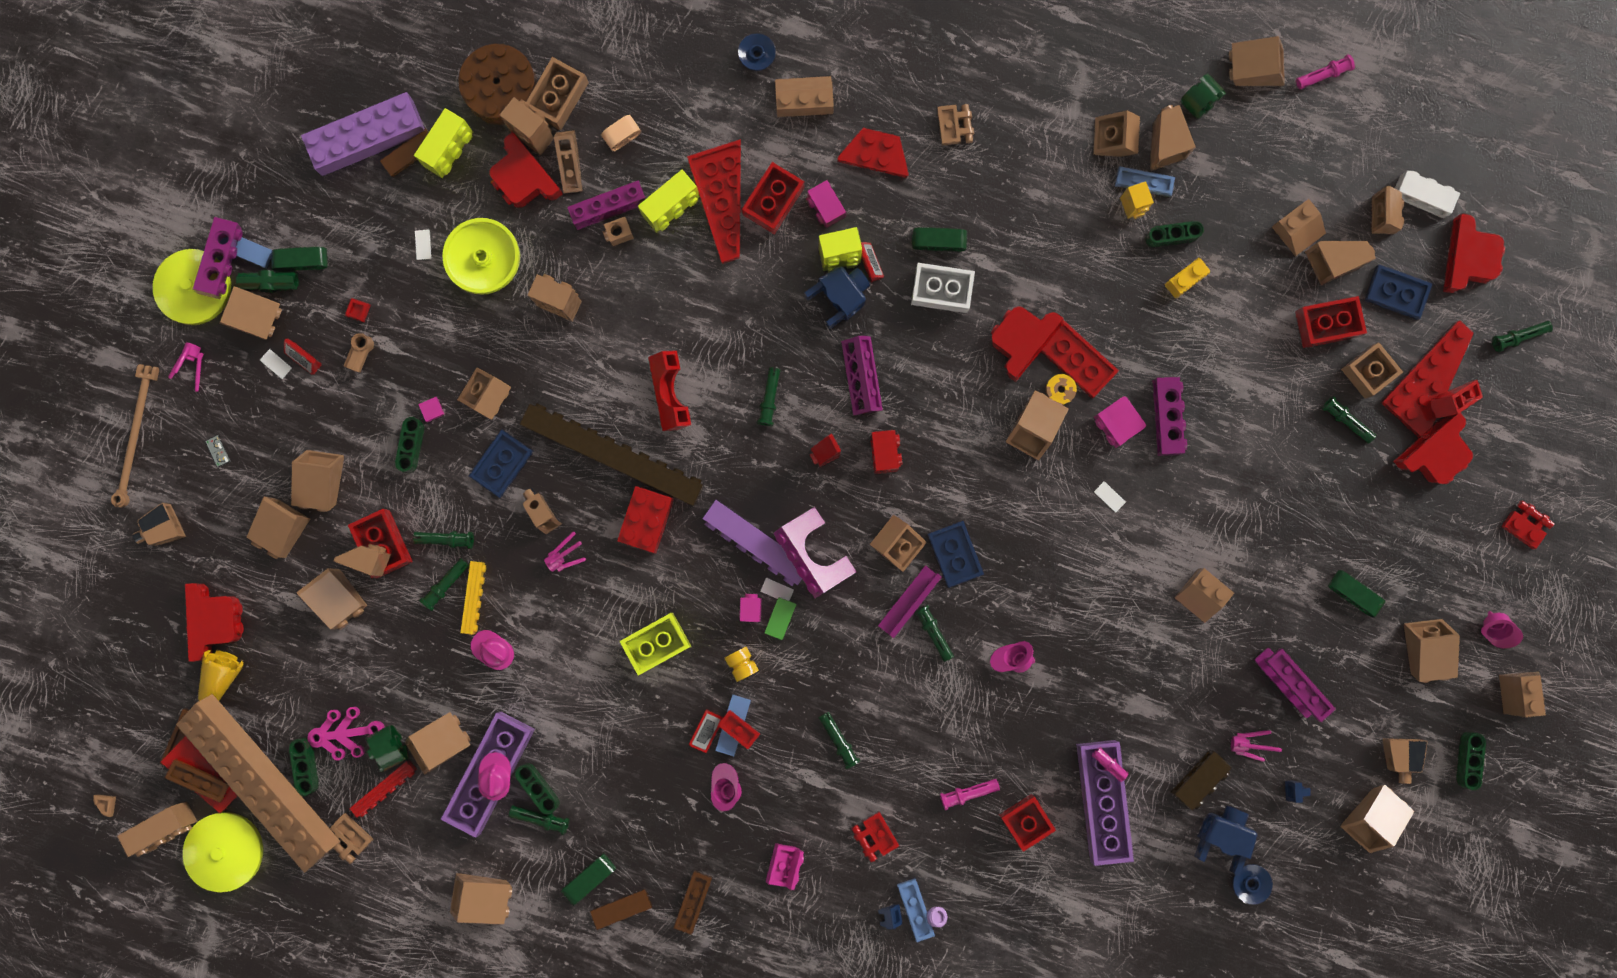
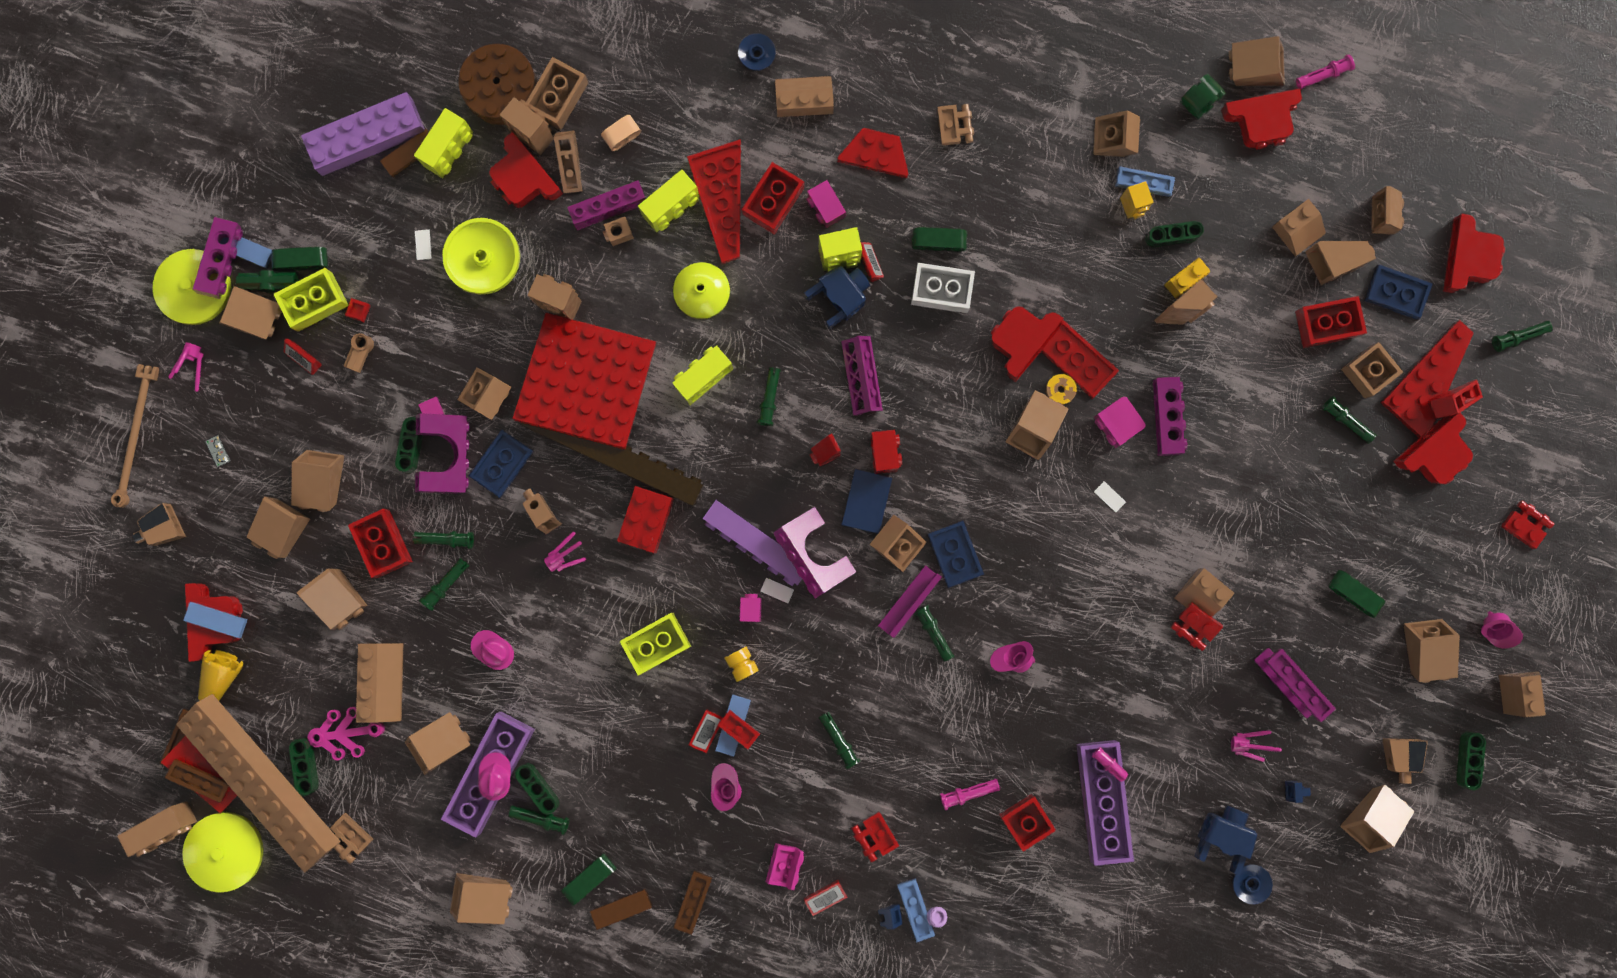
(105, 804): medium nougat tile -> none
(215, 620): none -> medium blue tile
(275, 363): white sticker -> none
(311, 299): none -> neon yellow brick
(365, 559): medium nougat slope -> none
(379, 682): none -> medium nougat slope
(382, 789): red piece -> none
(386, 748): dark green brick -> none
(454, 430): none -> magenta arch
(472, 598): yellow piece -> none
(585, 381): none -> red plate
(664, 369): red arch -> none
(702, 303): none -> neon yellow dish
(702, 374): none -> neon yellow brick
(780, 618): bright green tile -> none
(825, 897): none -> slope
(867, 501): none -> dark blue tile
(1170, 138): medium nougat slope -> none
(1189, 305): none -> medium nougat slope
(1200, 622): none -> red plate
(1201, 780): dark brown brick -> none
(1264, 118): none -> red brick
(1427, 194): white brick -> none

